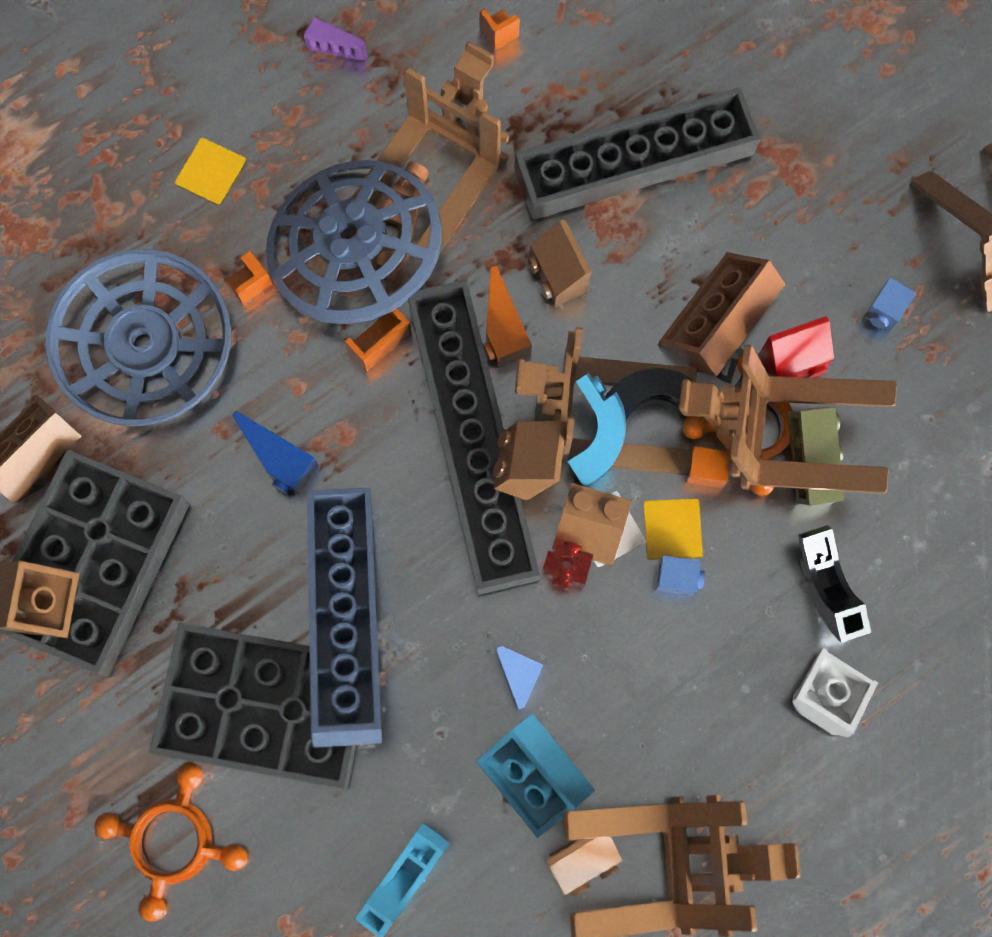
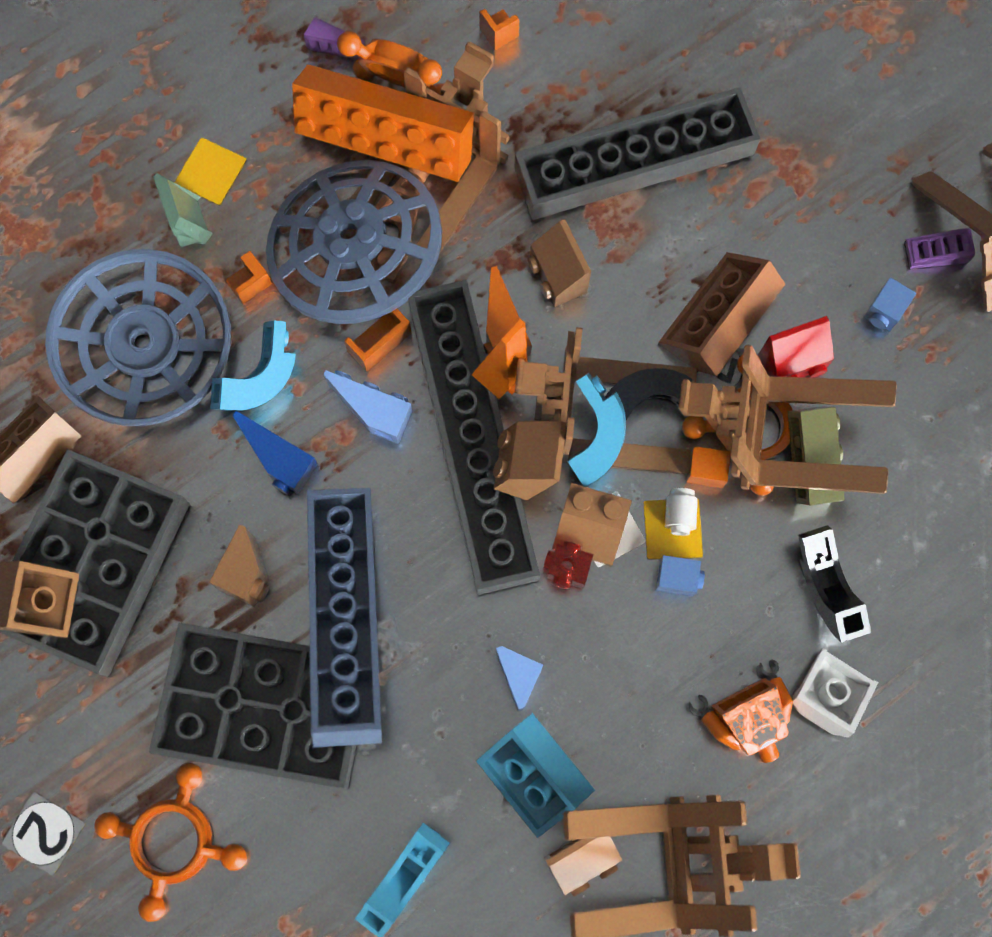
(43, 833): none -> sticker
(182, 212): none -> sand green slope
(242, 569): none -> medium nougat slope
(264, 381): none -> medium azure arch
(377, 411): none -> light blue slope
(383, 122): none -> orange brick
(388, 61): none -> orange piece
(500, 367): none -> orange slope
(681, 511): none -> white brick
(752, 716): none -> orange torso
(964, 255): none -> medium lavender slope

